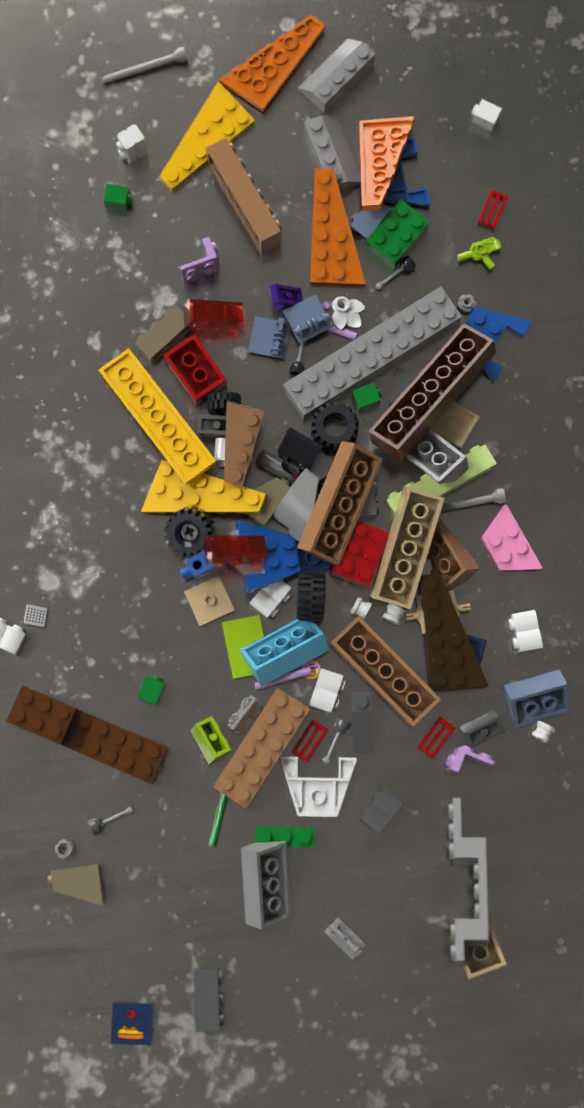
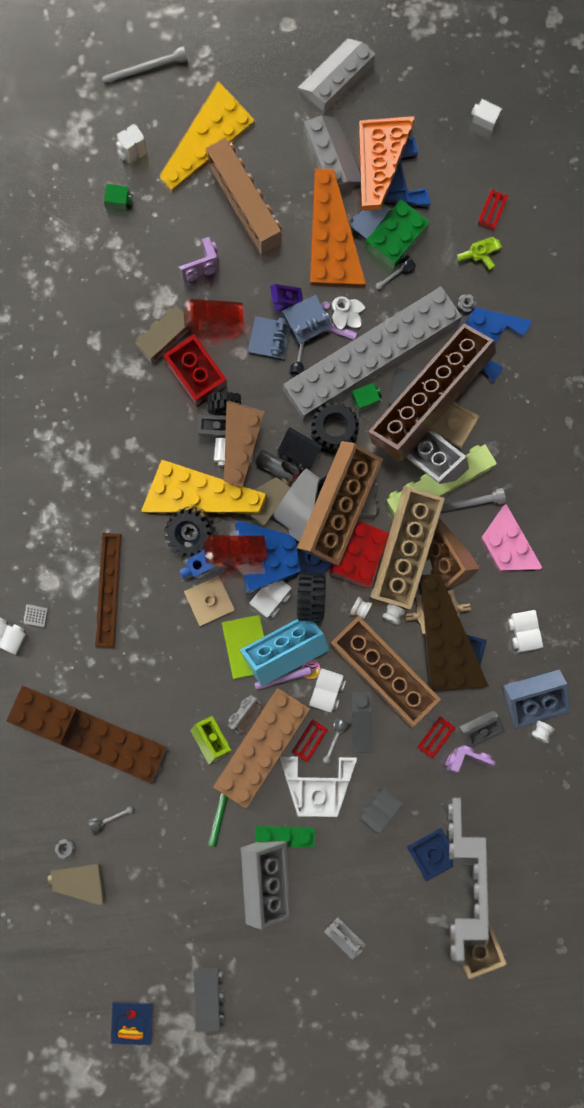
(108, 590): none -> reddish brown tile
(151, 690): green brick -> none
(157, 416): yellow plate -> none
(270, 67): orange wing -> none
(431, 854): none -> dark blue tile

